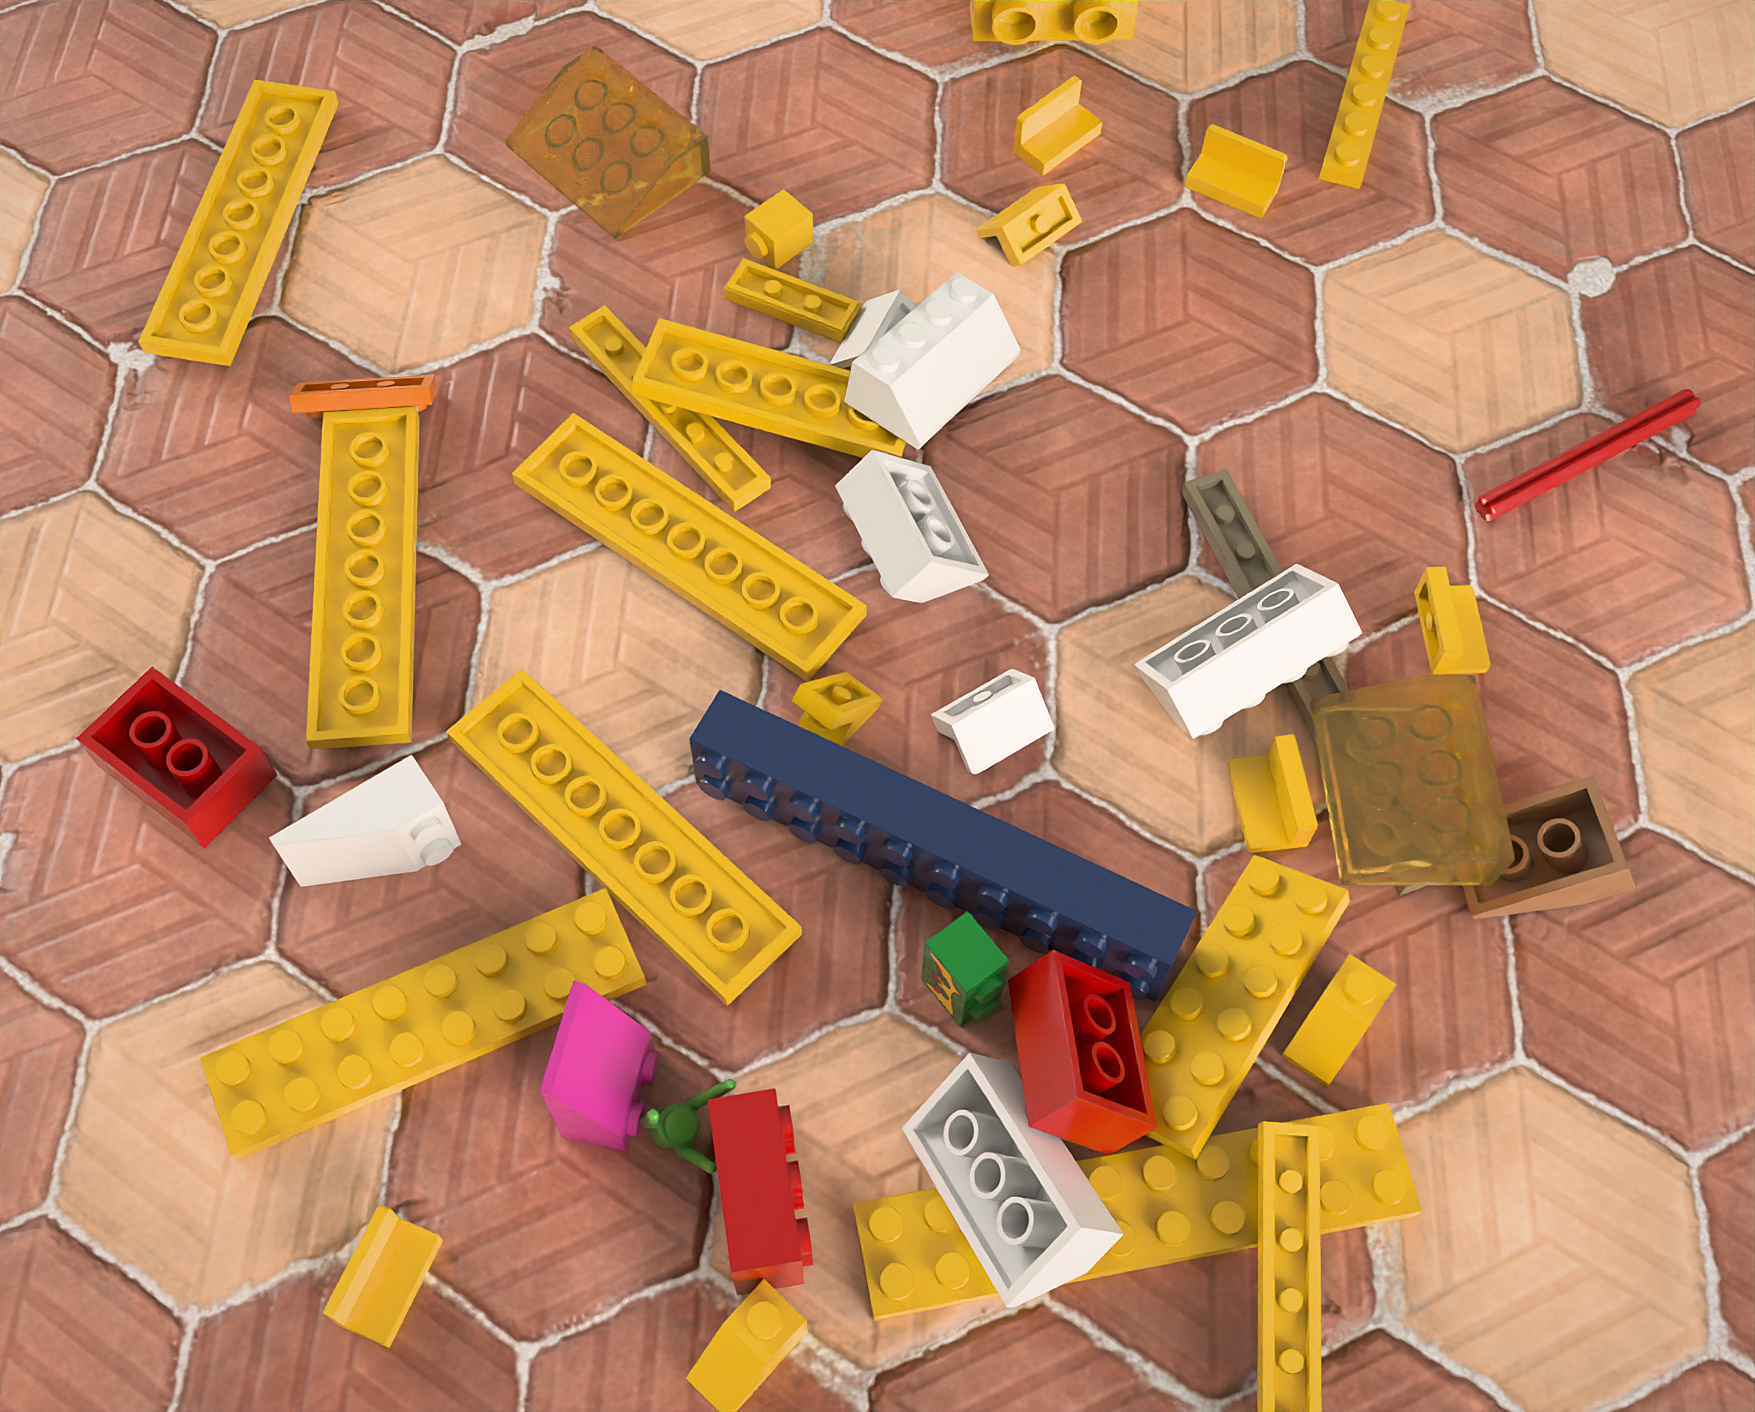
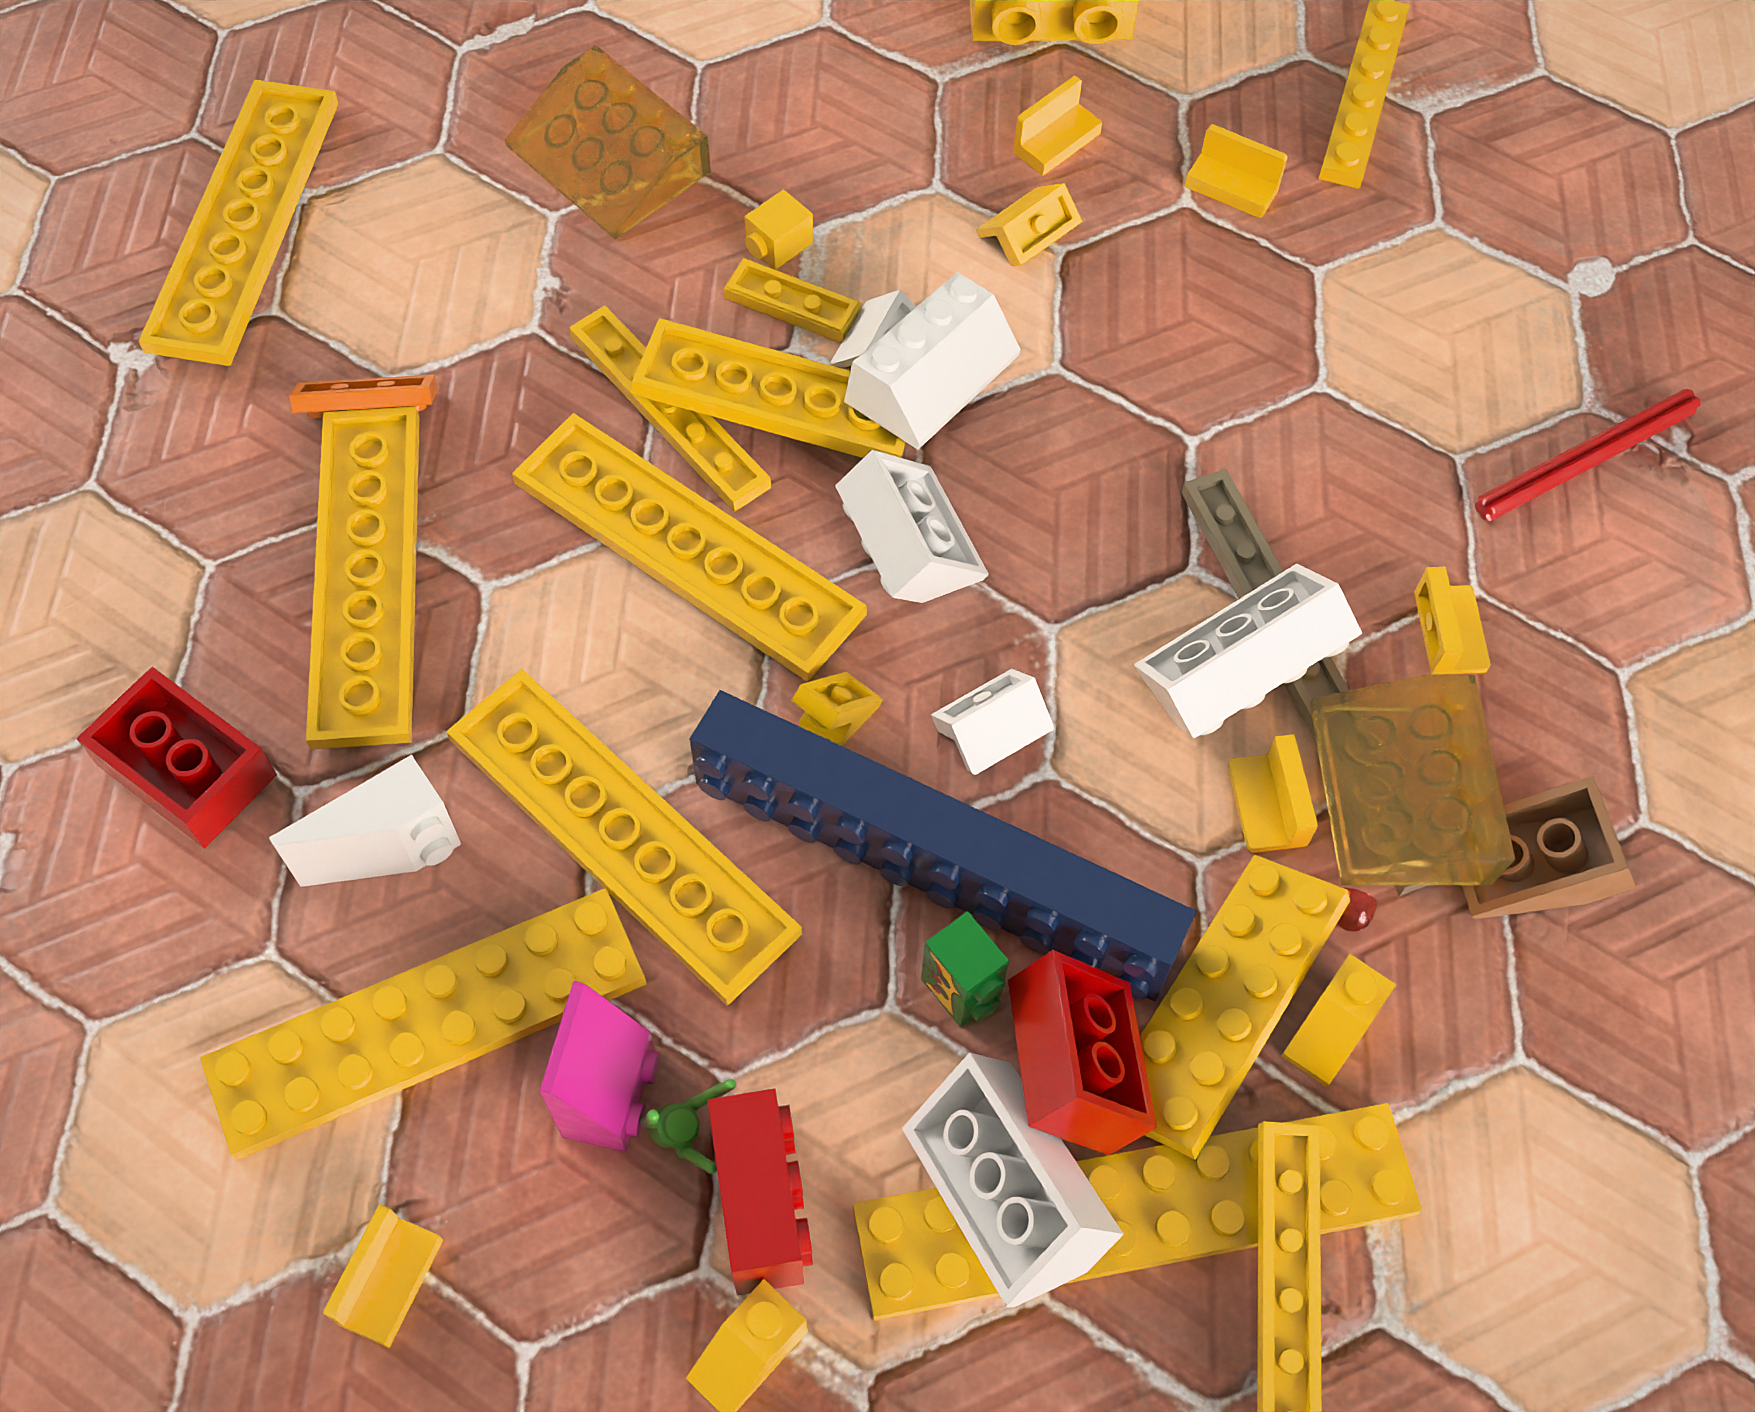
(1358, 911): none -> clear red hinge

